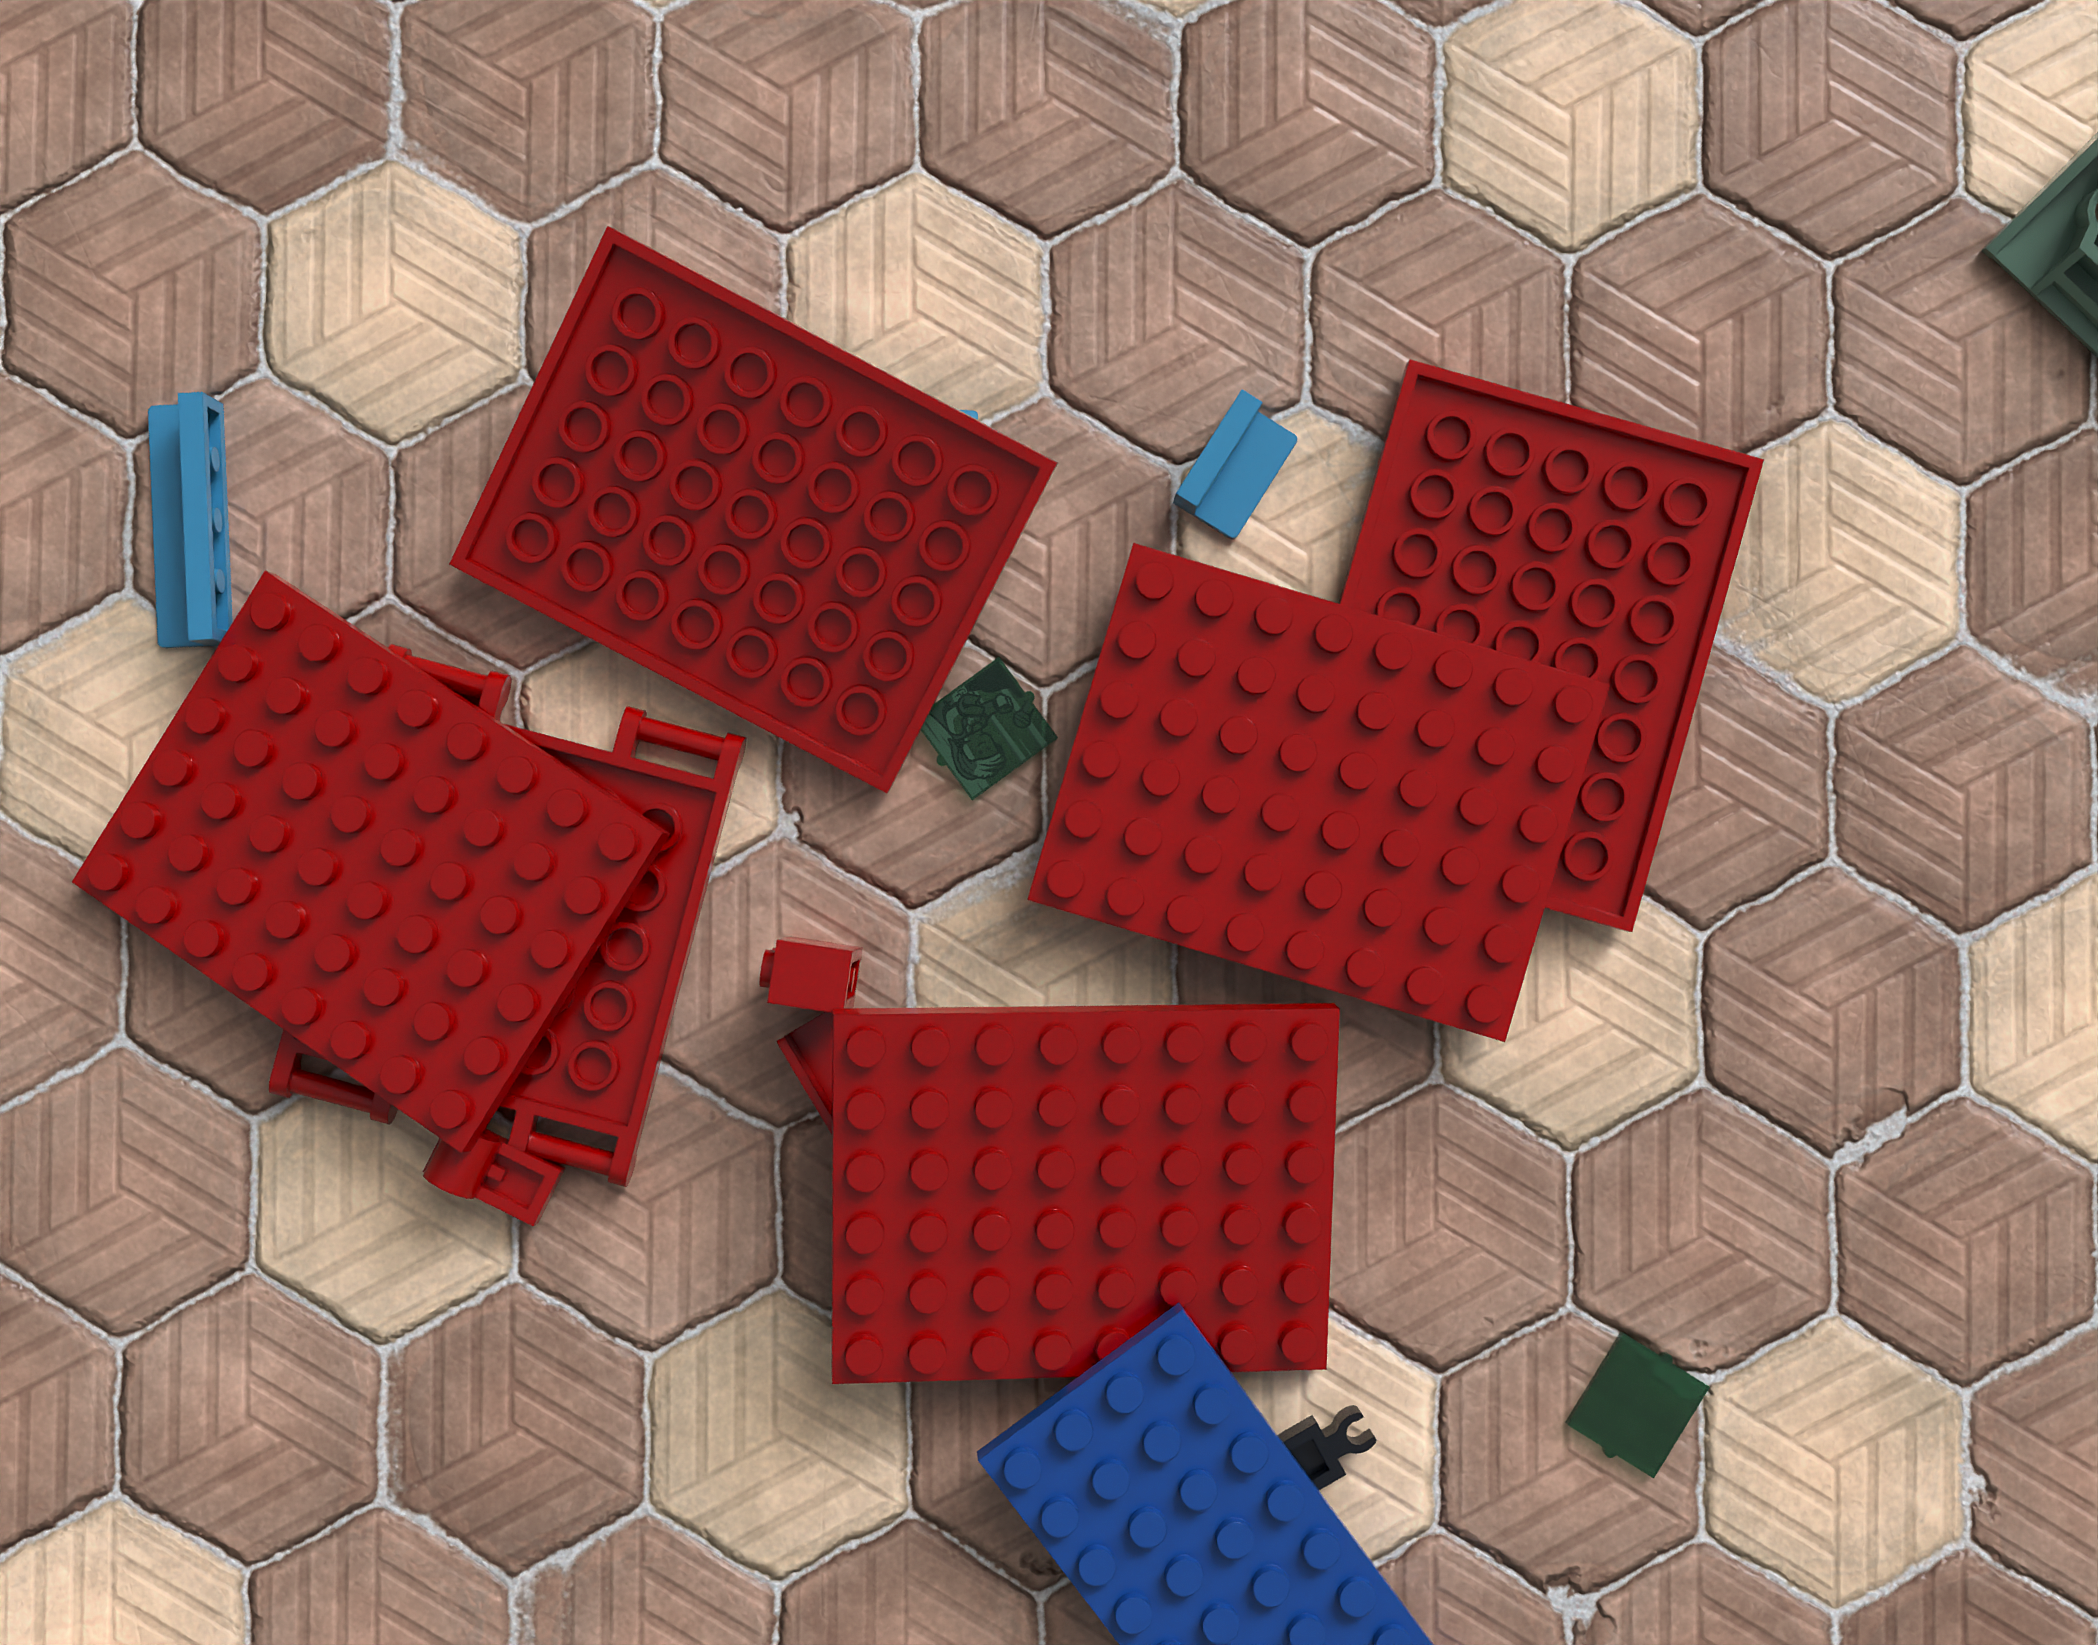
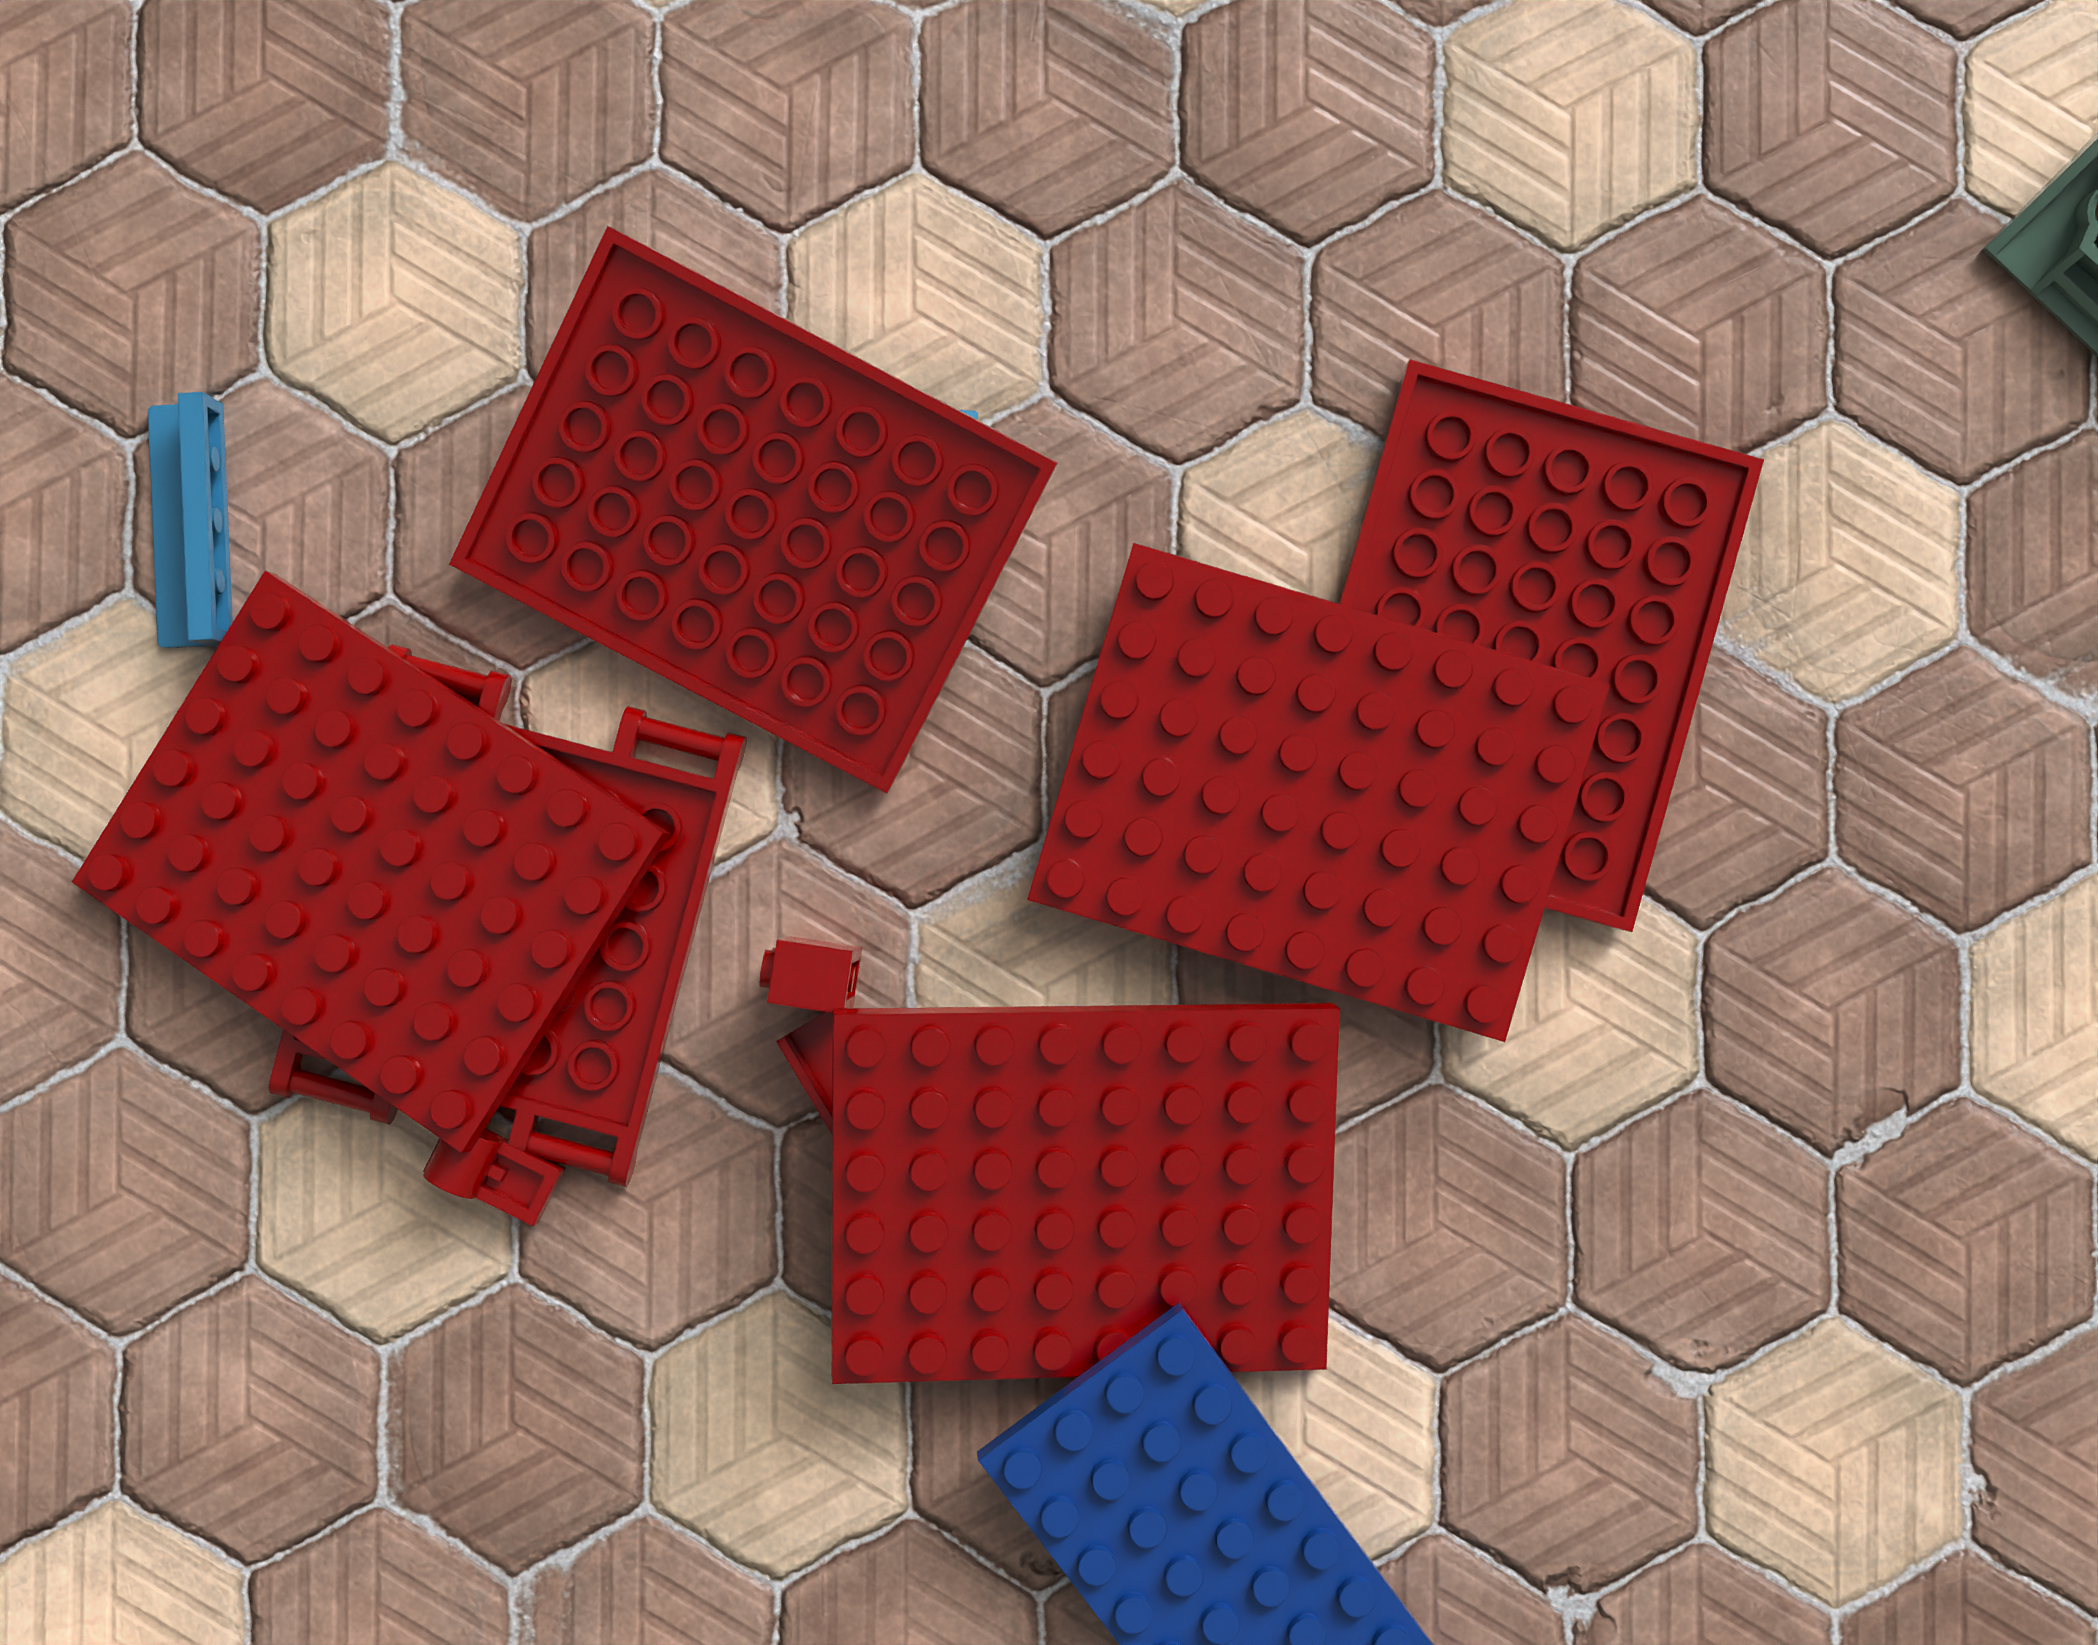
(986, 728): clear green piece -> none
(1235, 467): dark azure panel -> none
(1320, 1449): black plate -> none
(1637, 1404): clear green piece -> none

